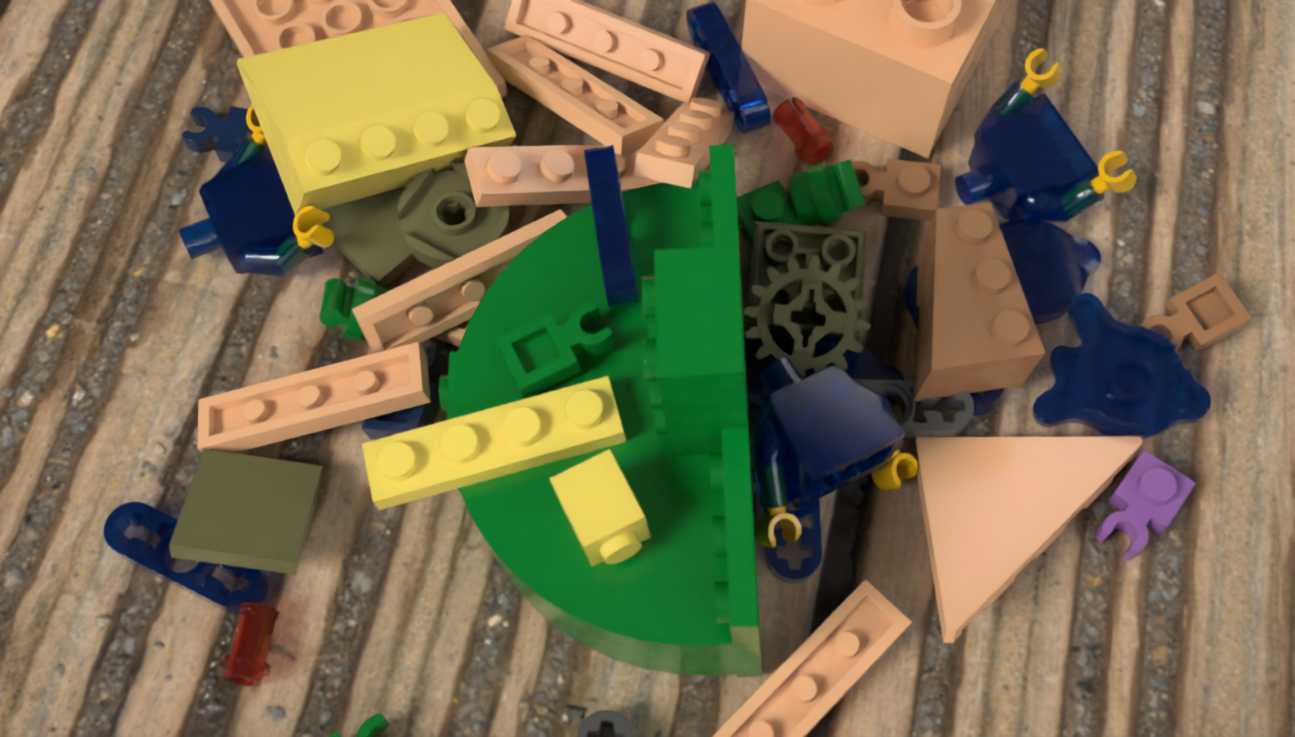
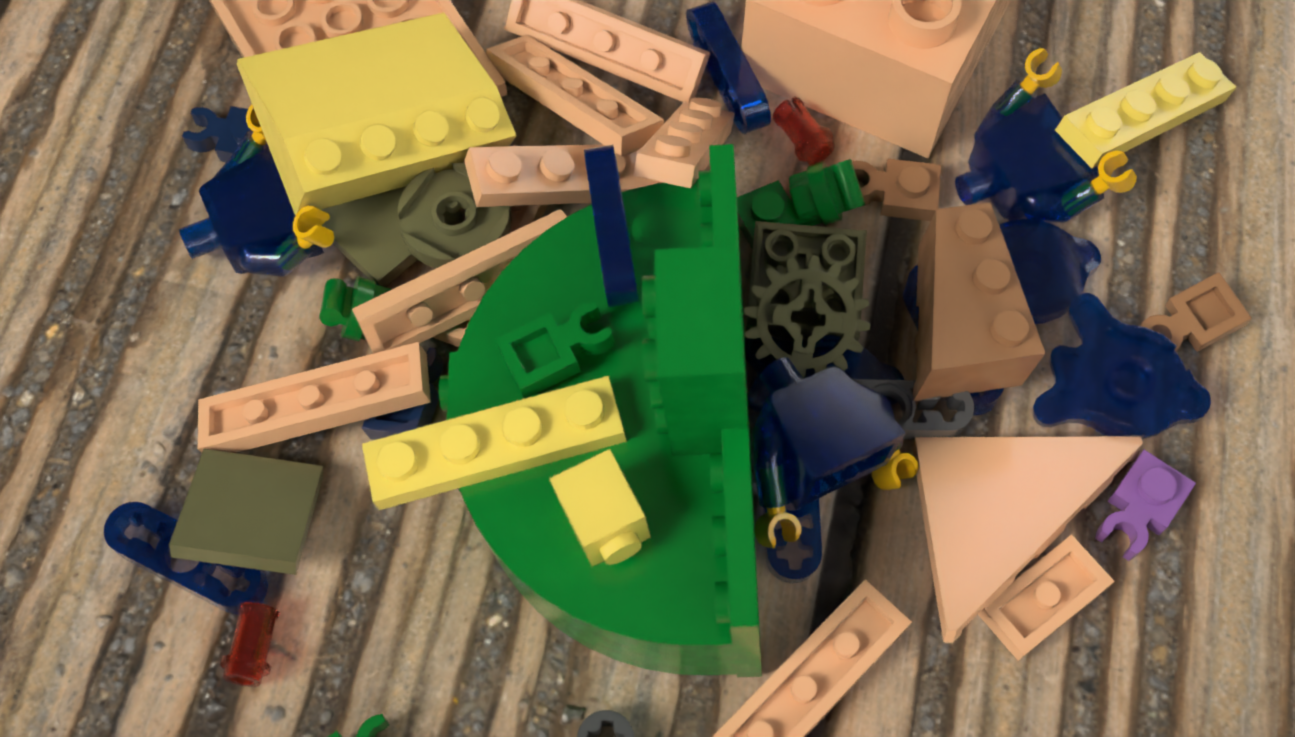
(1046, 597): none -> light nougat plate
(1145, 108): none -> light yellow plate

